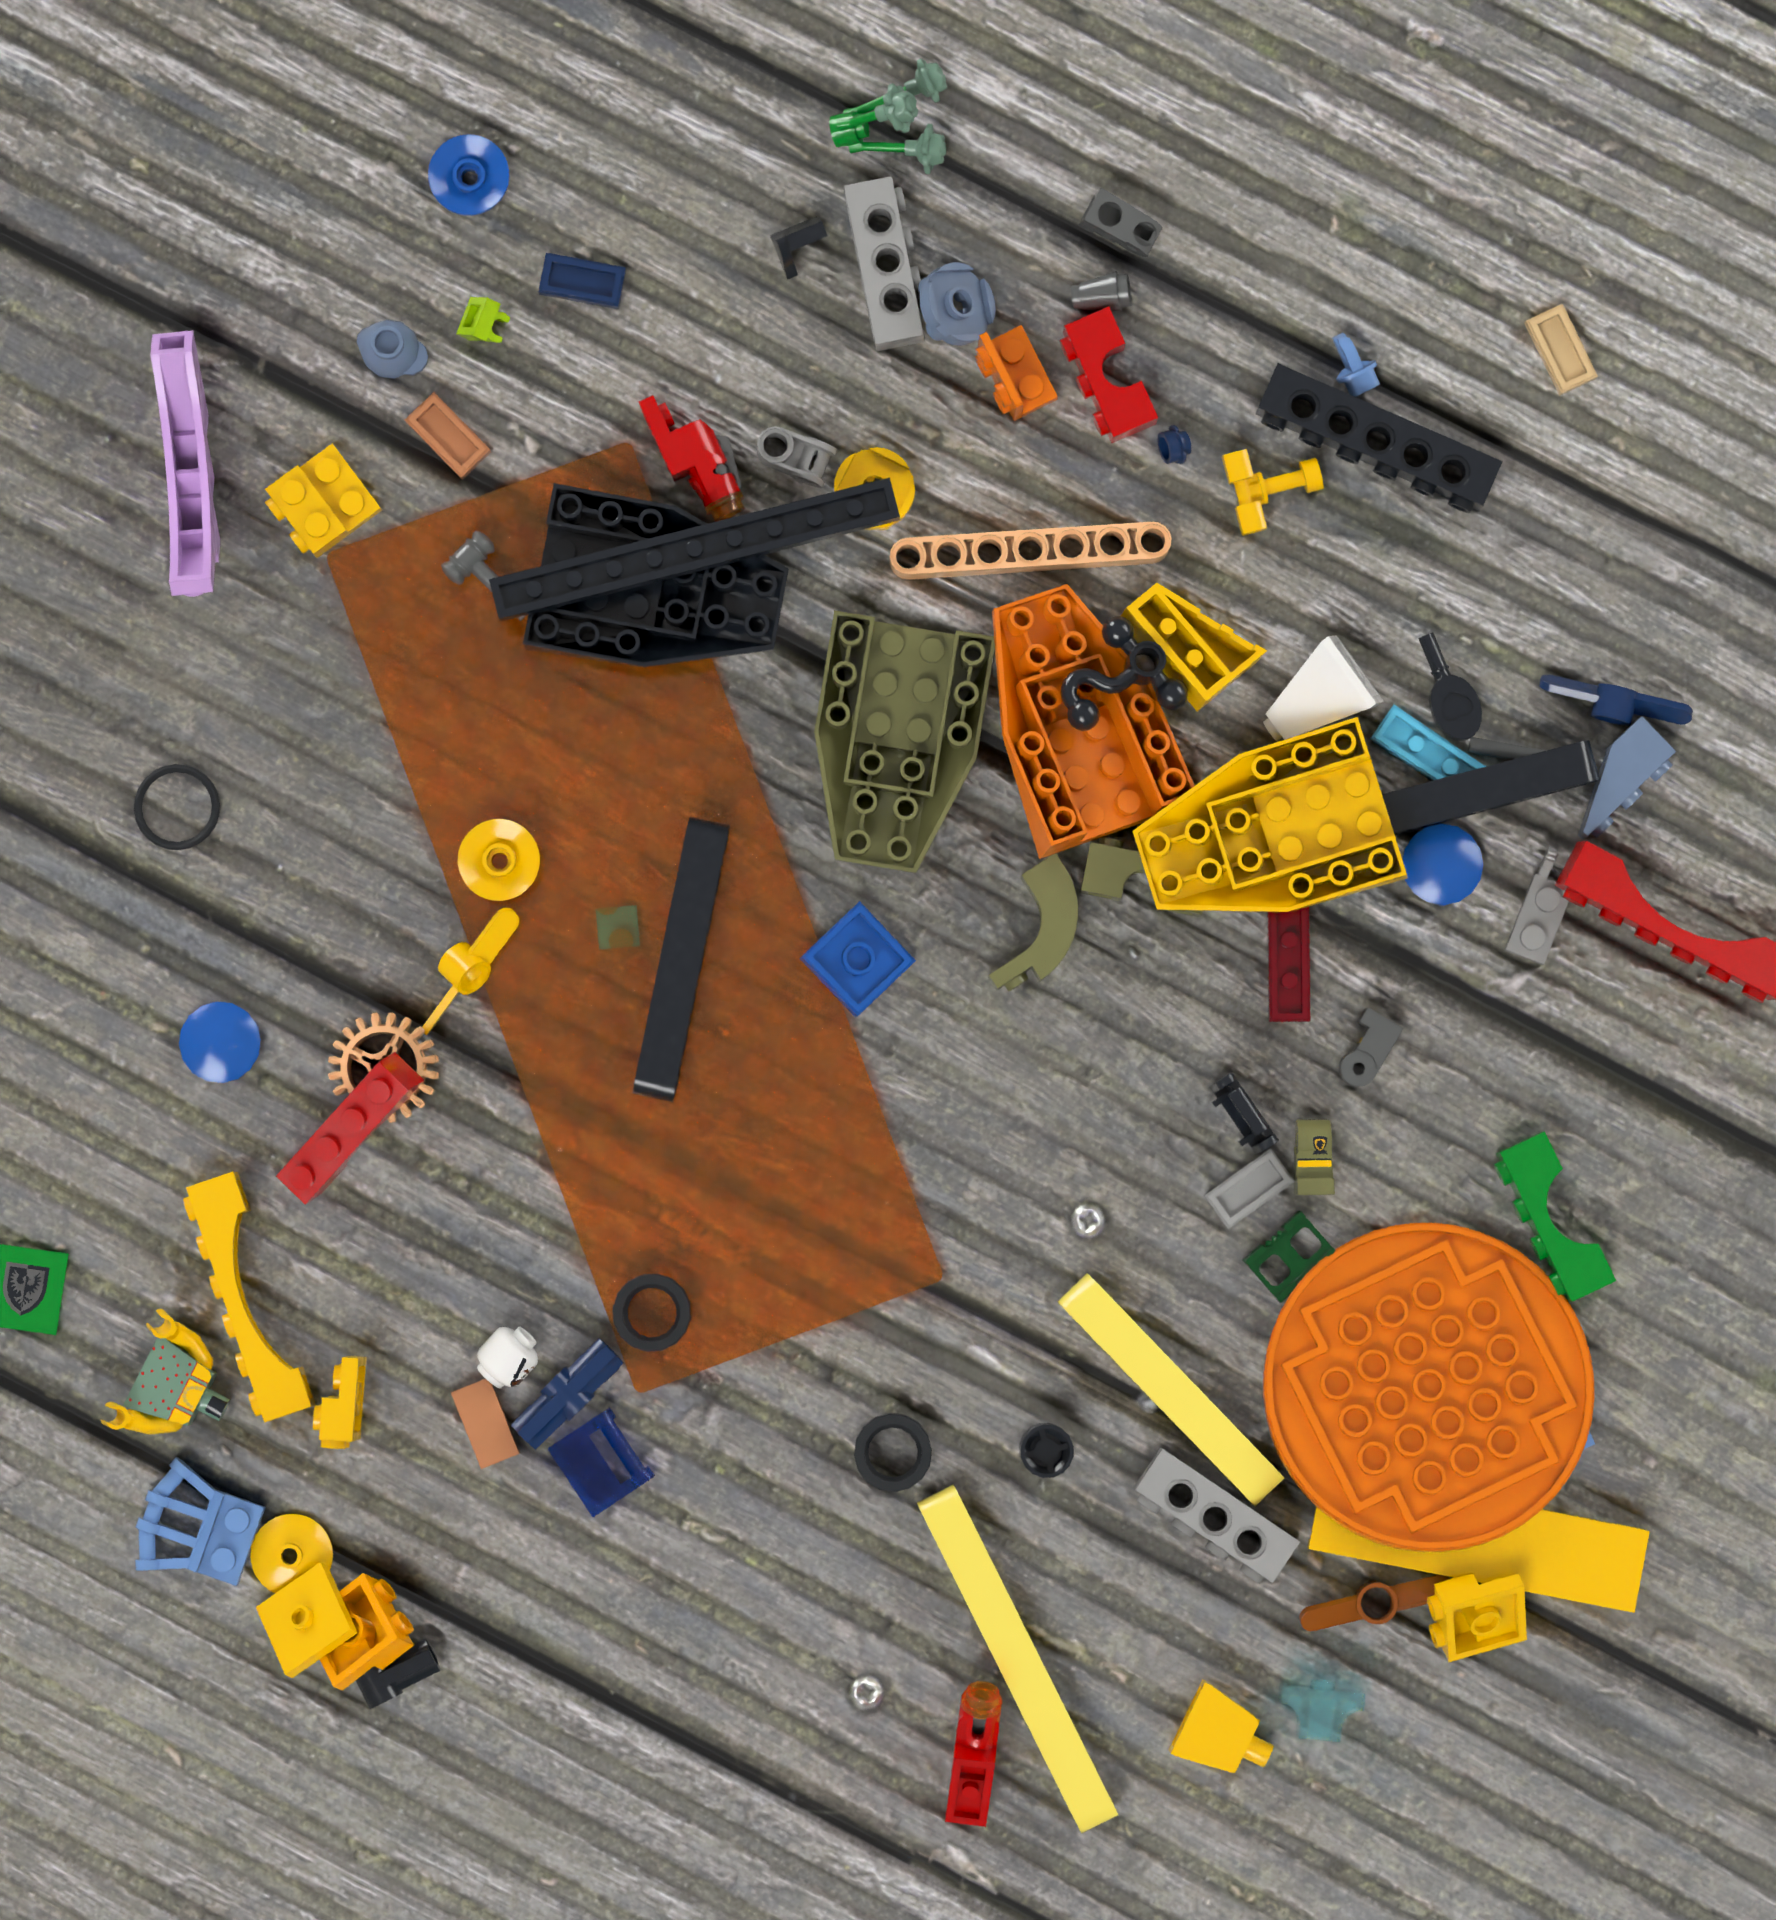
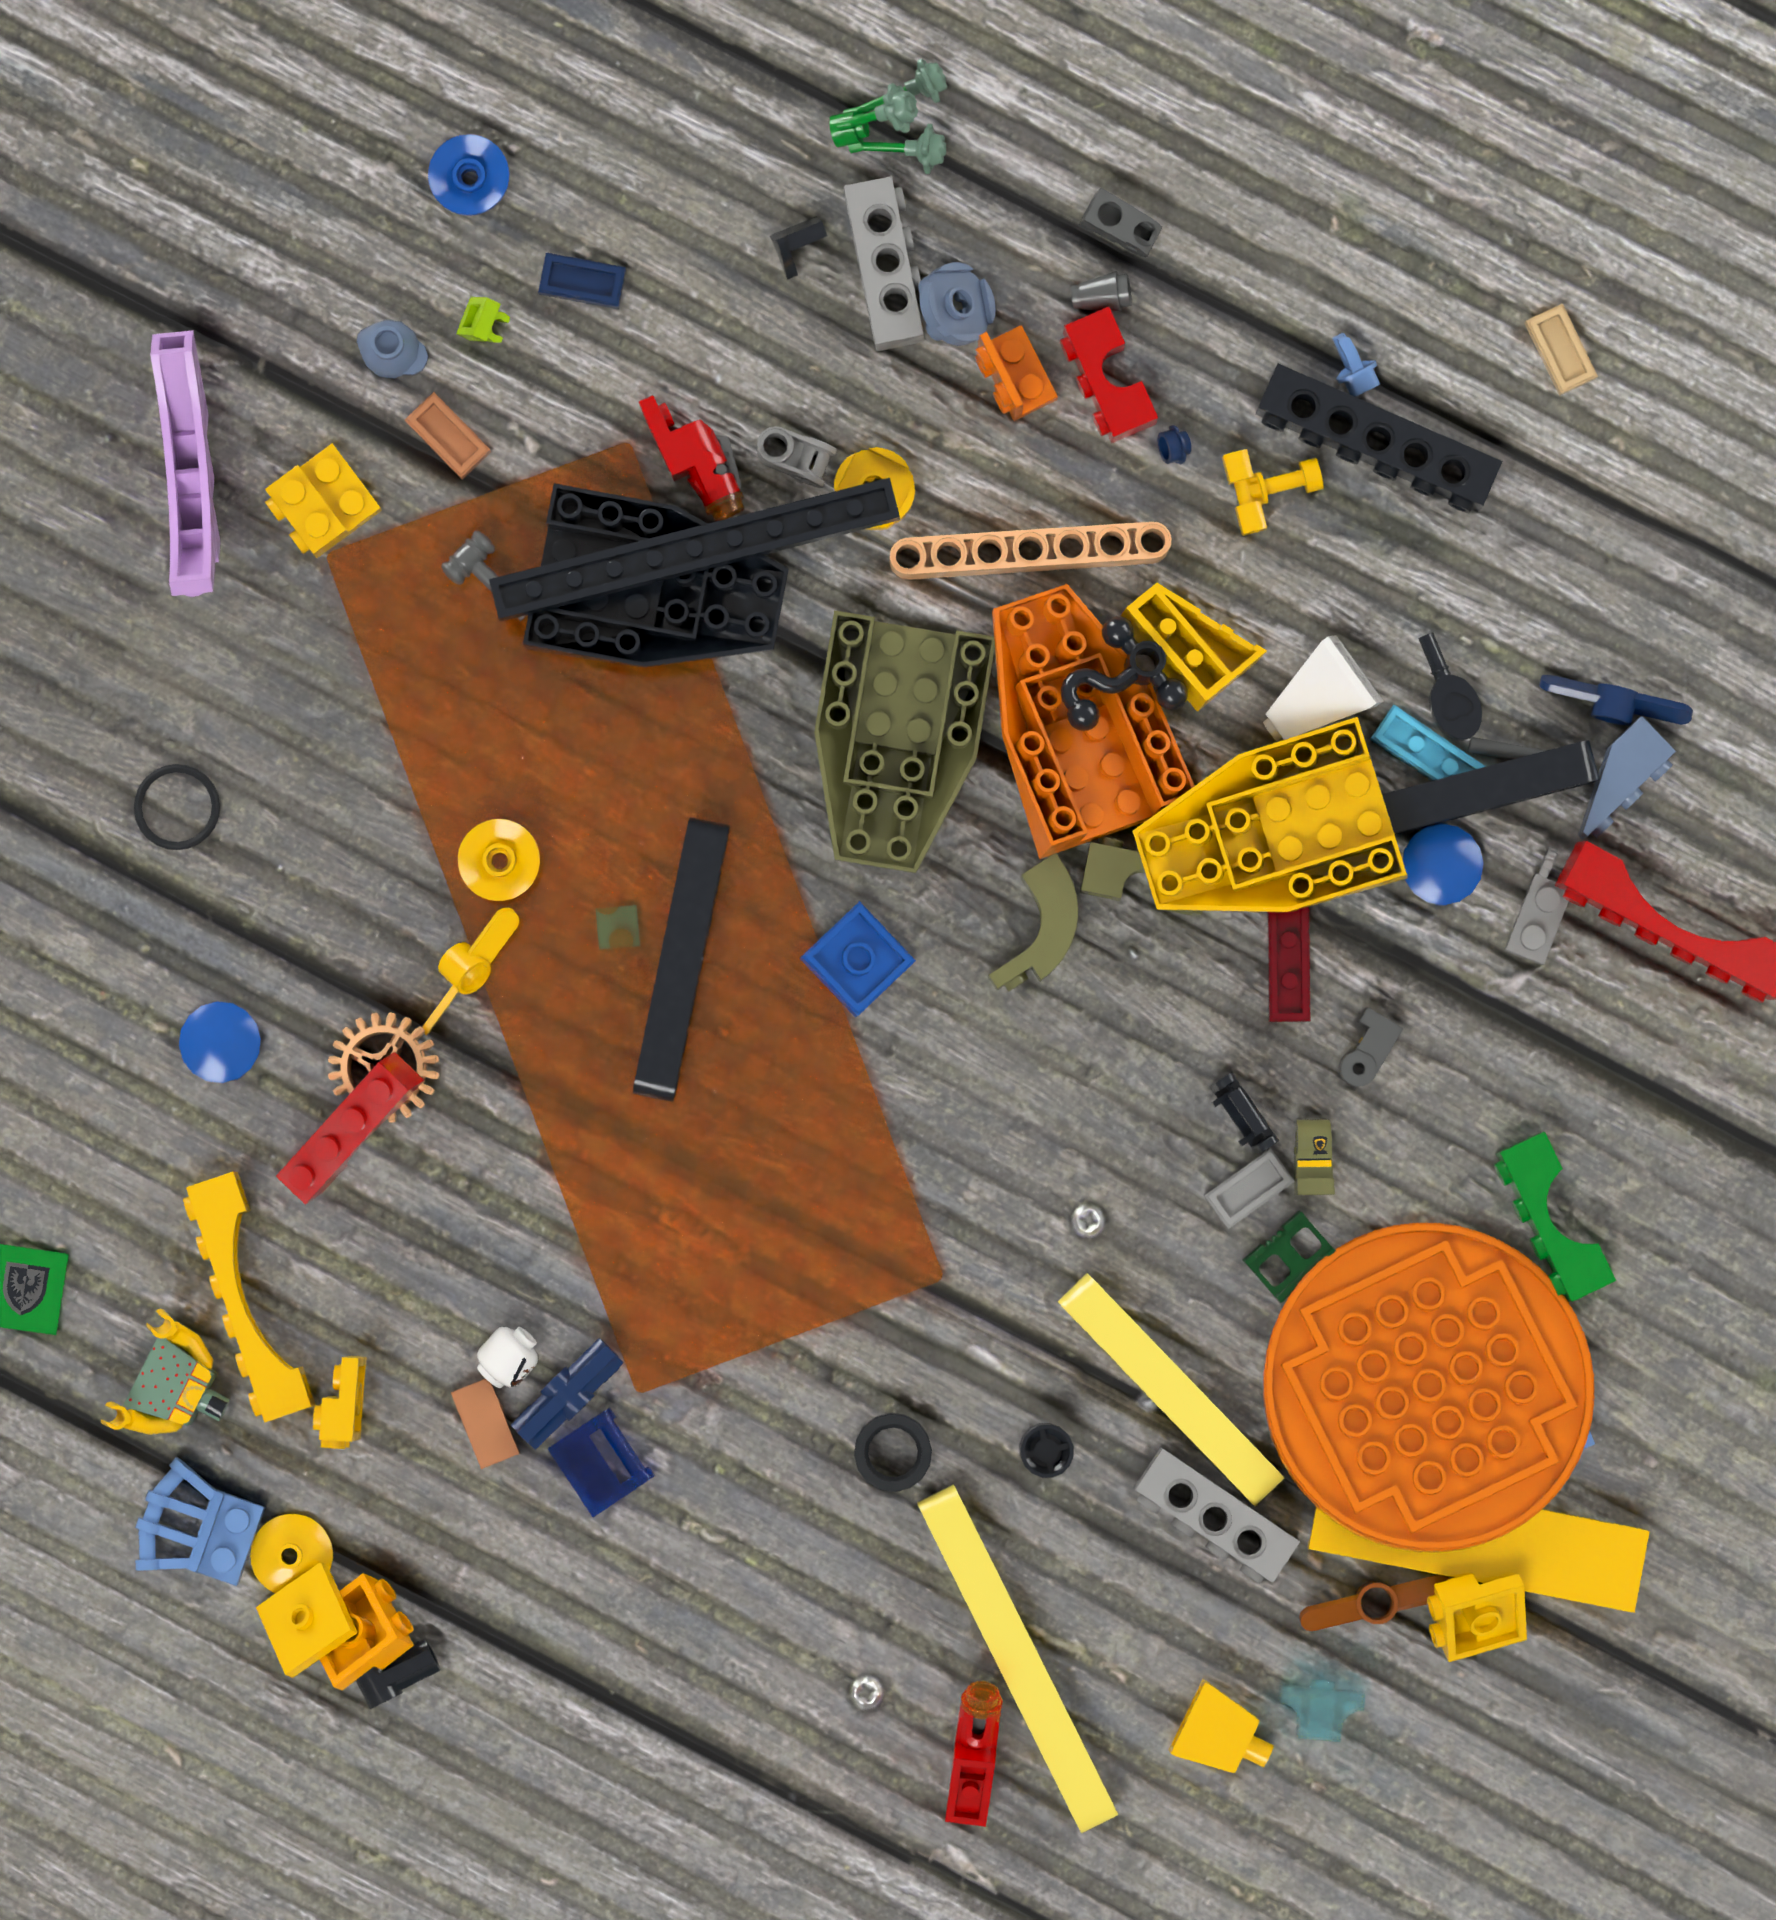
(622, 1302): black tyre -> none

